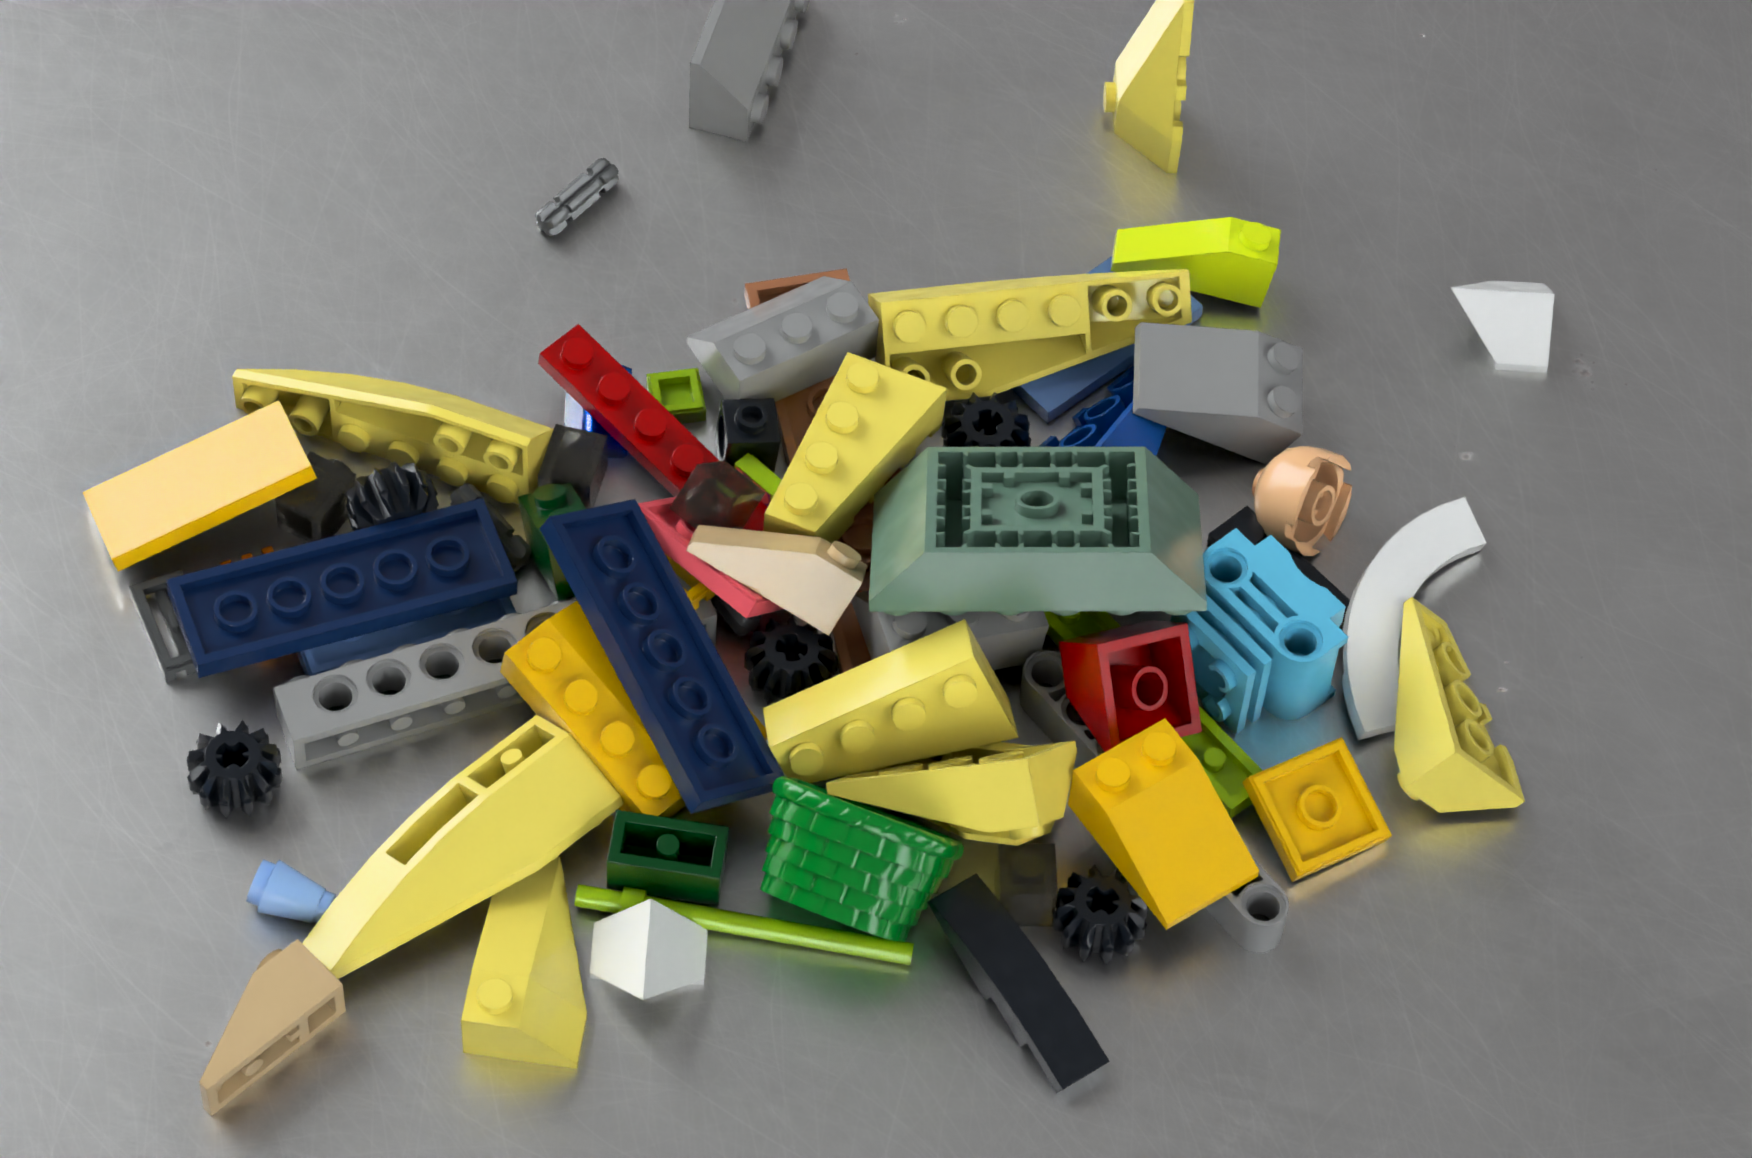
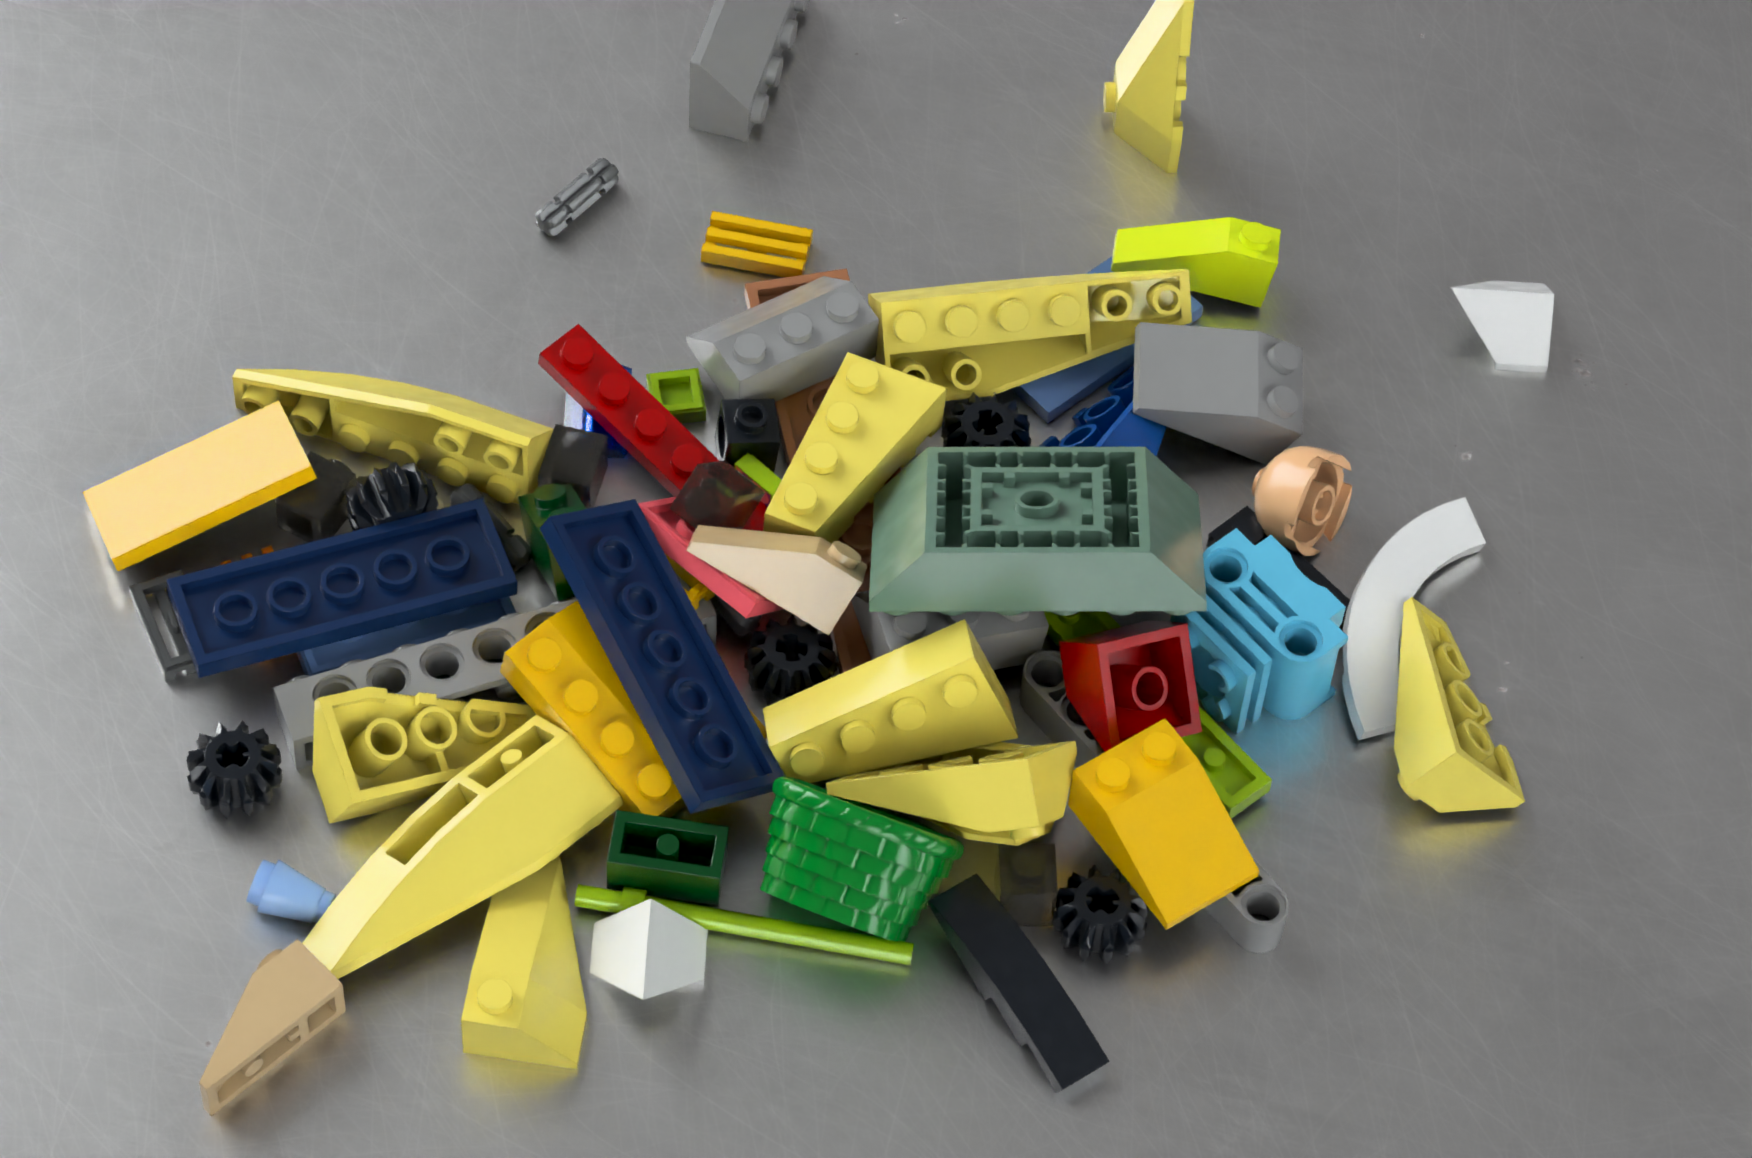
(399, 748): none -> light yellow wedge
(759, 239): none -> yellow tile
(1317, 809): yellow tile -> none

